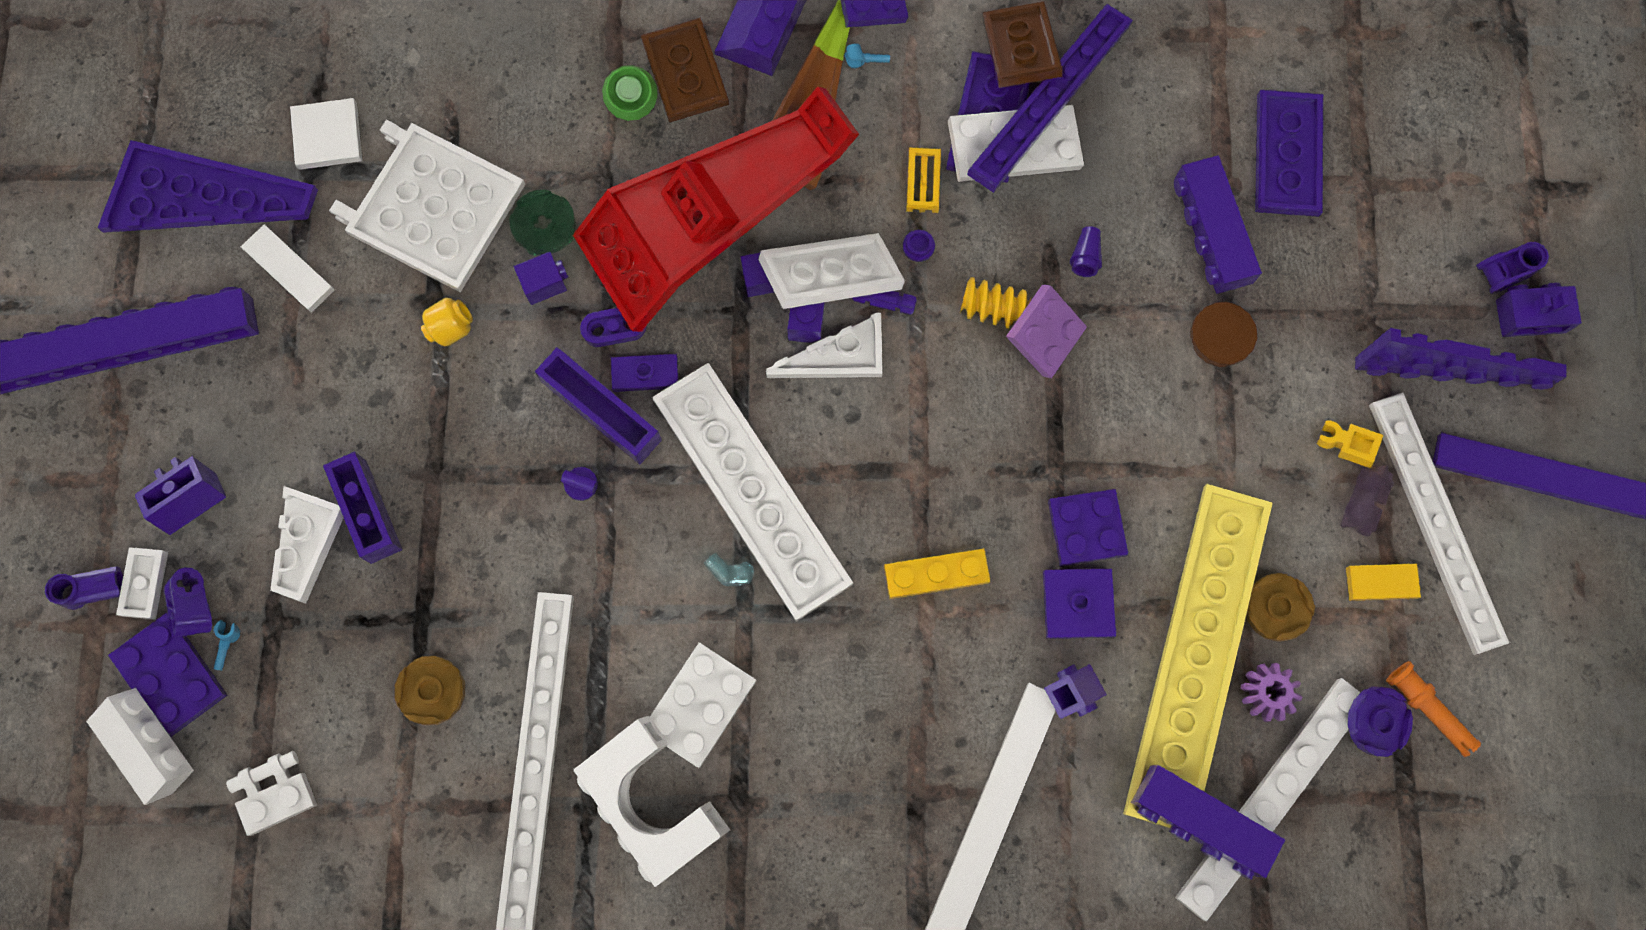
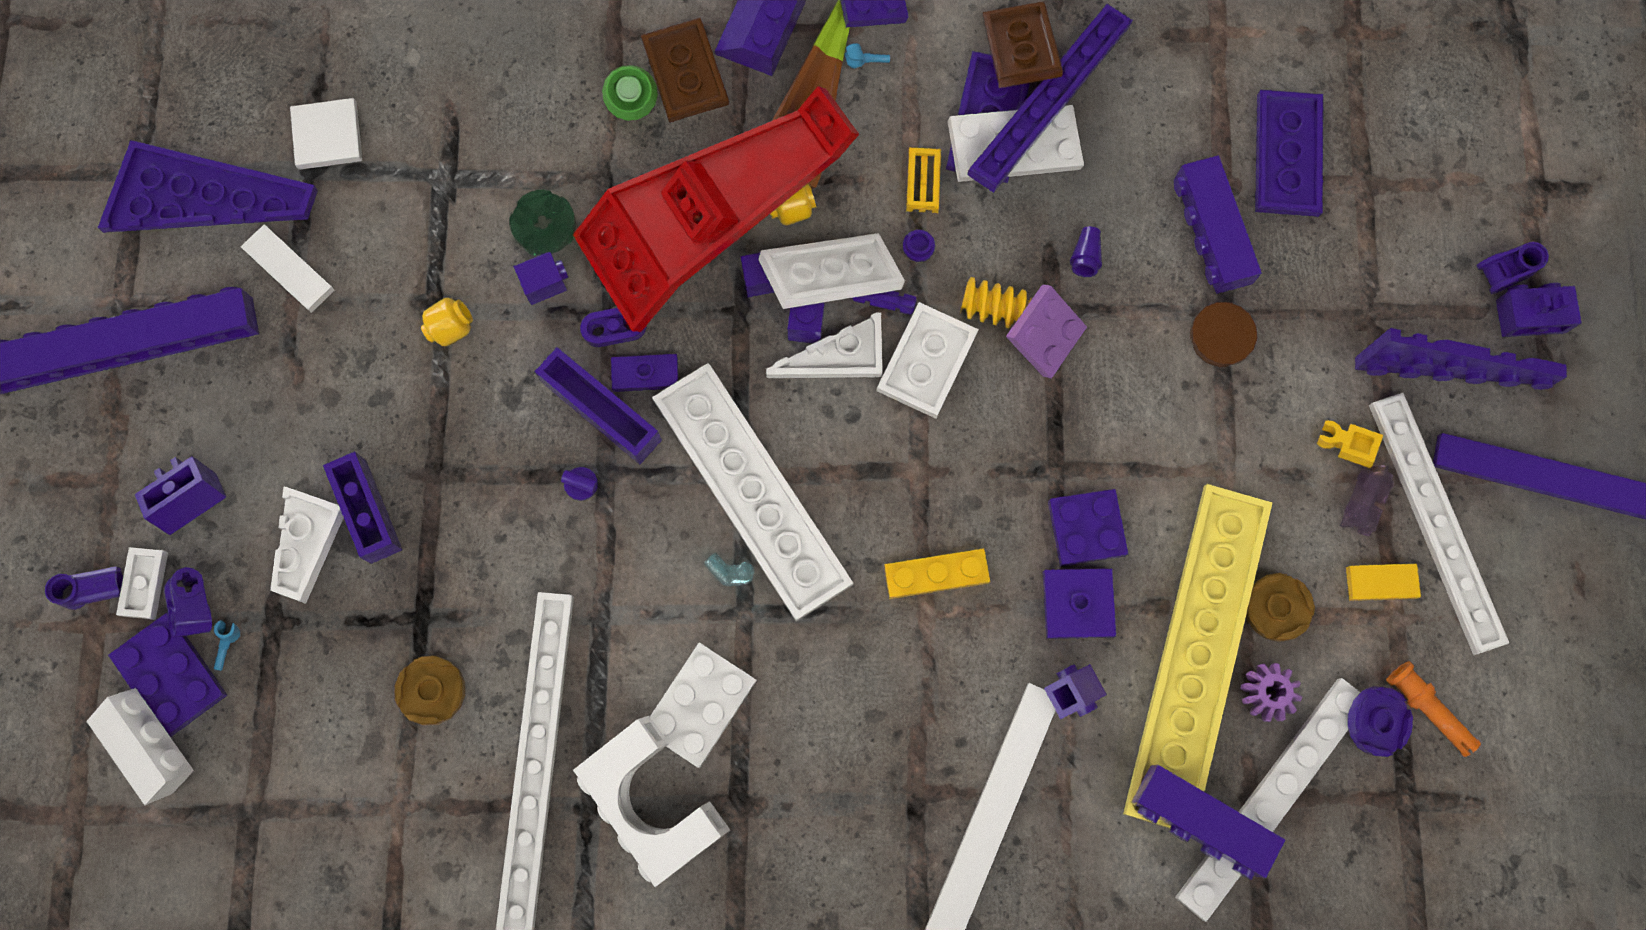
(277, 803): white plate -> none
(432, 205): white plate -> none
(796, 207): none -> yellow head
(927, 360): none -> white plate

